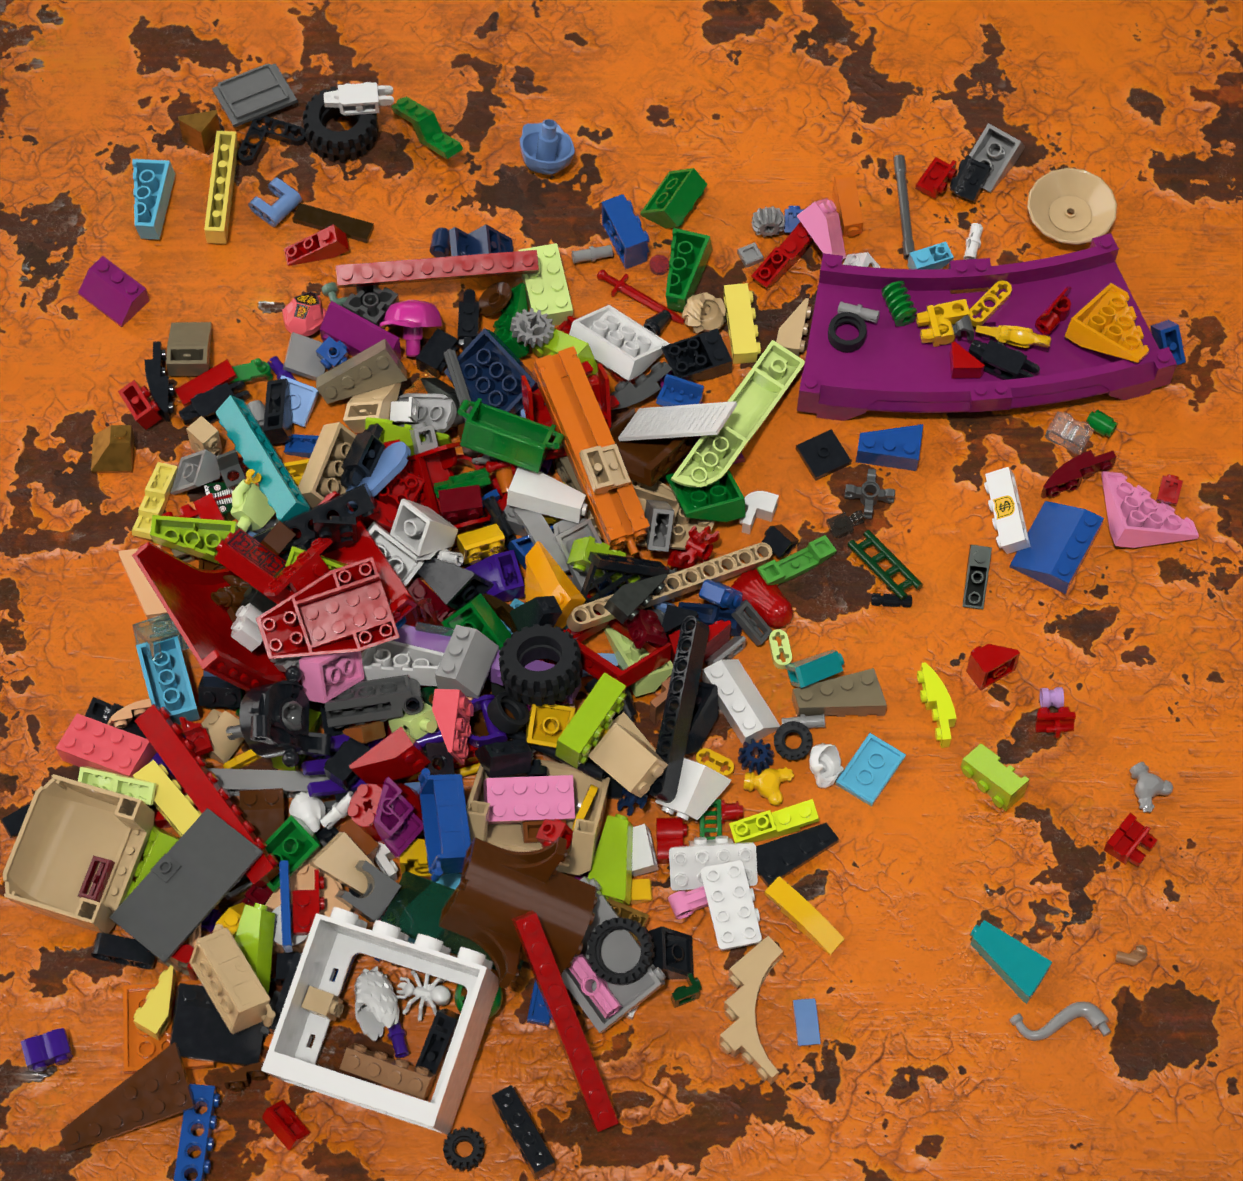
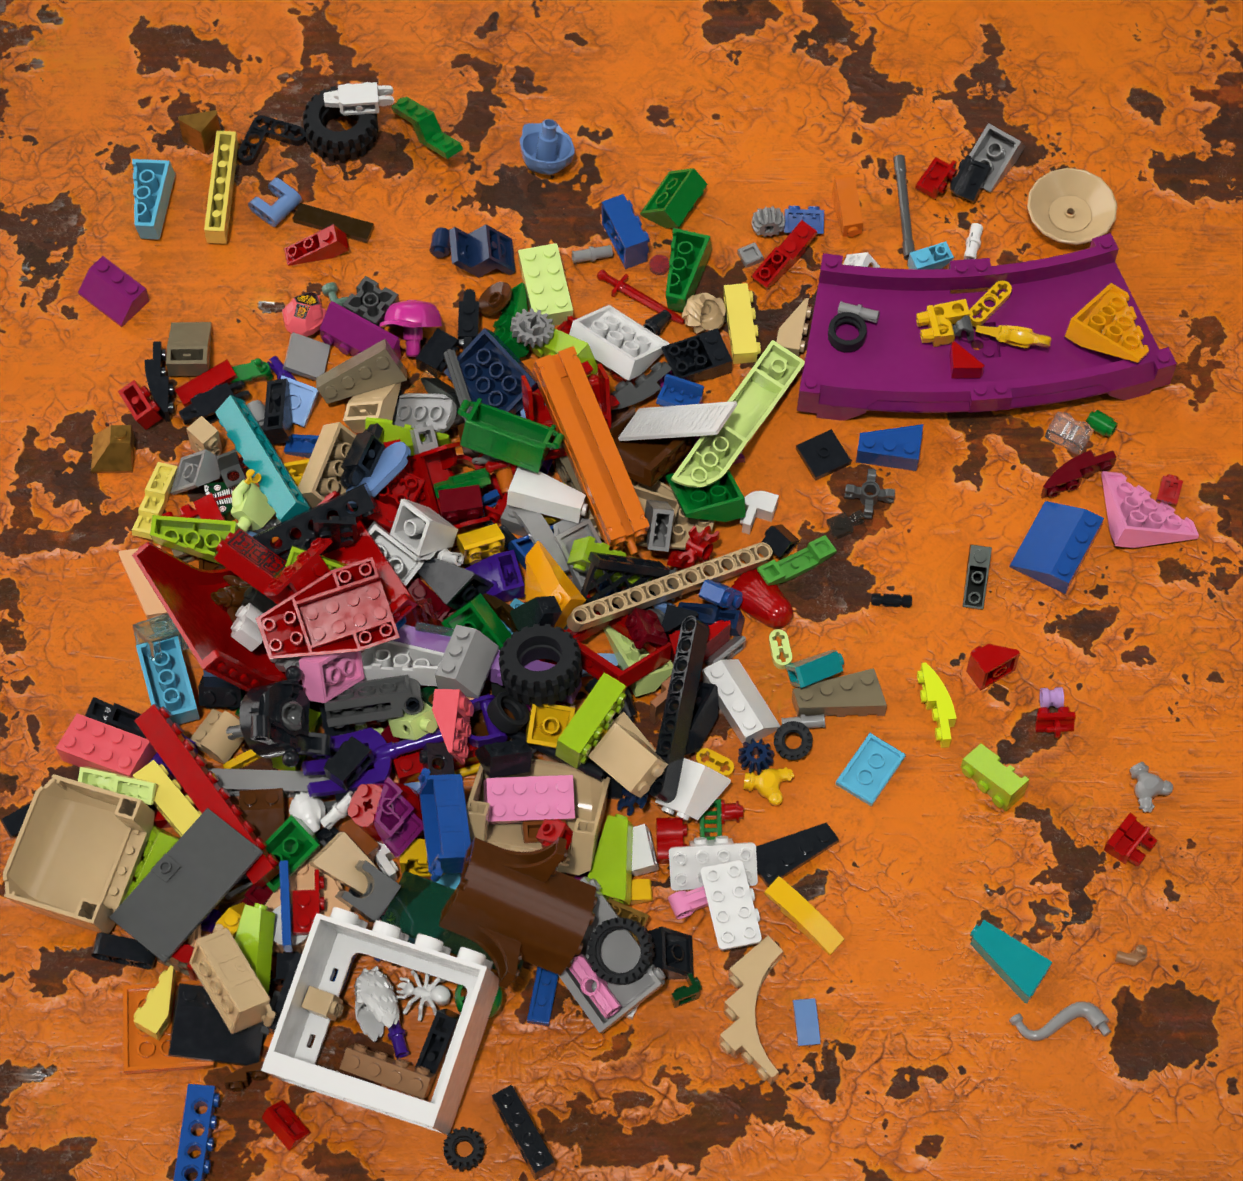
(47, 1050): dark purple brick -> none
(99, 879): dark red tile -> none
(124, 715): light nougat slope -> none
(146, 1097): reddish brown wing -> none
(197, 735): red slope -> none
(254, 94): dark grey piece -> none
(278, 538): reddish brown slope -> none
(332, 353): blue brick -> none
(366, 732): dark orange slope -> none
(392, 758): red slope -> none
(404, 411): white bracket -> none
(437, 269): brick -> none
(497, 515): black pin -> none
(537, 769): black tile -> none
(565, 1021): red brick -> none
(585, 804): yellow piece -> none
(604, 468): tan brick -> none
(630, 597): pearl dark grey slope -> none
(749, 625): dark grey tile -> none
(774, 824): neon yellow slope -> none
(824, 226): bright pink slope -> none
(825, 764): white hair -> none
(886, 575): dark green bar -> none
(898, 303): green piece -> none
(1003, 361): black hinge -> none
(1007, 510): white brick -> none
(1055, 313): red panel -> none
(1168, 335): blue slope -> none

